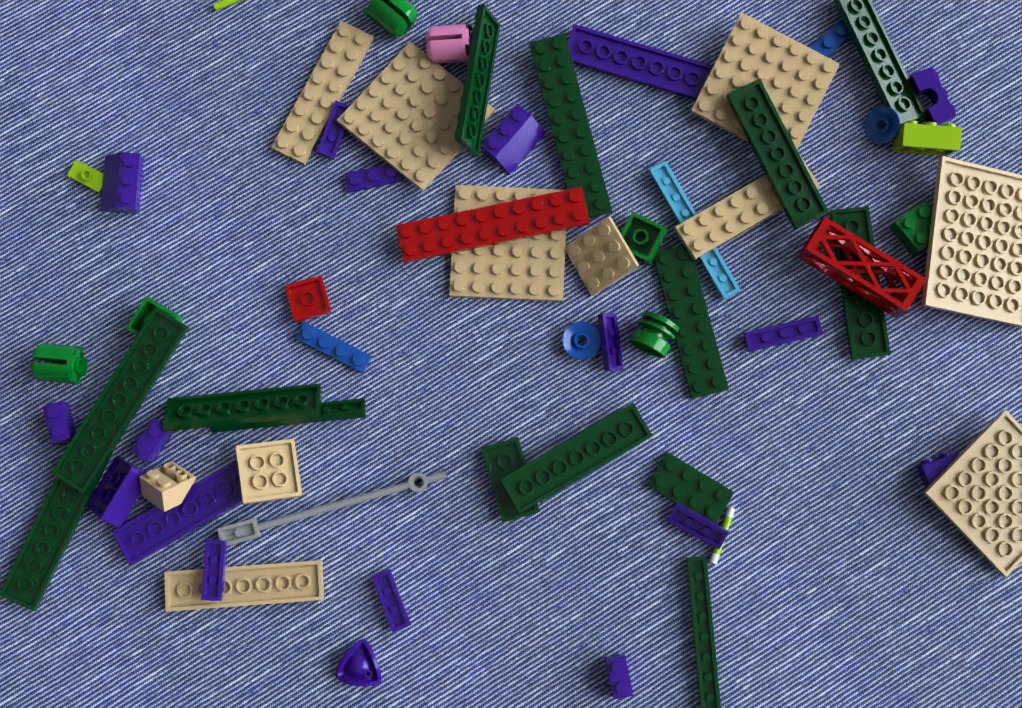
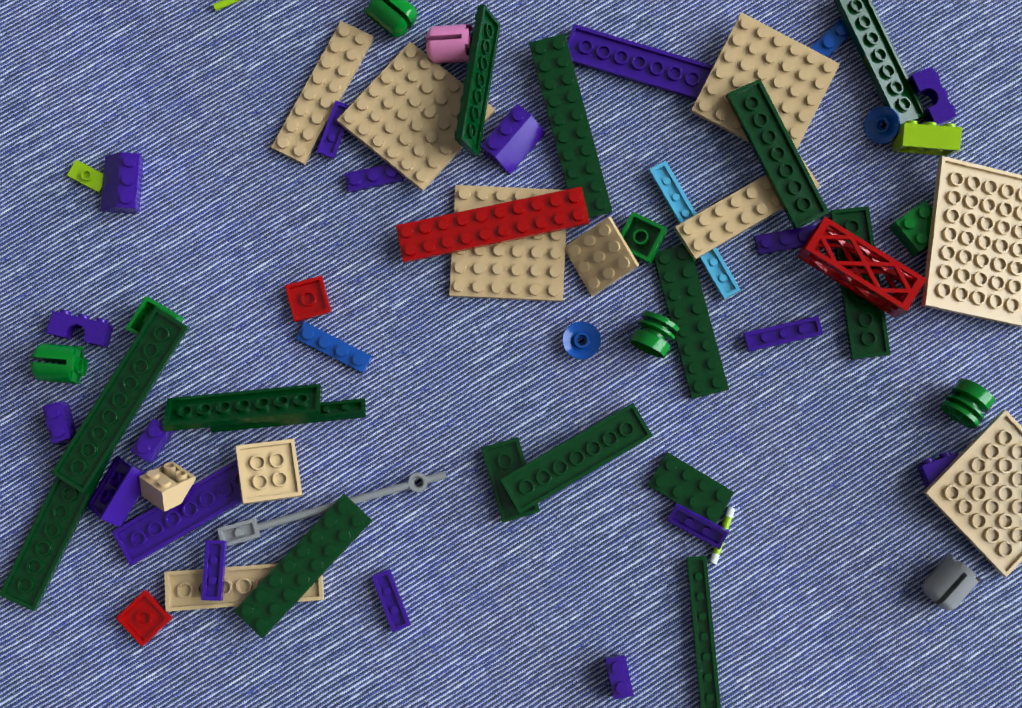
(64, 324): none -> dark purple arch
(144, 618): none -> red plate
(303, 566): none -> dark green plate
(359, 666): dark purple hat -> none
(610, 342): dark purple plate -> none
(783, 240): none -> dark purple plate
(949, 583): none -> light grey cylinder
(967, 403): none -> green wheel

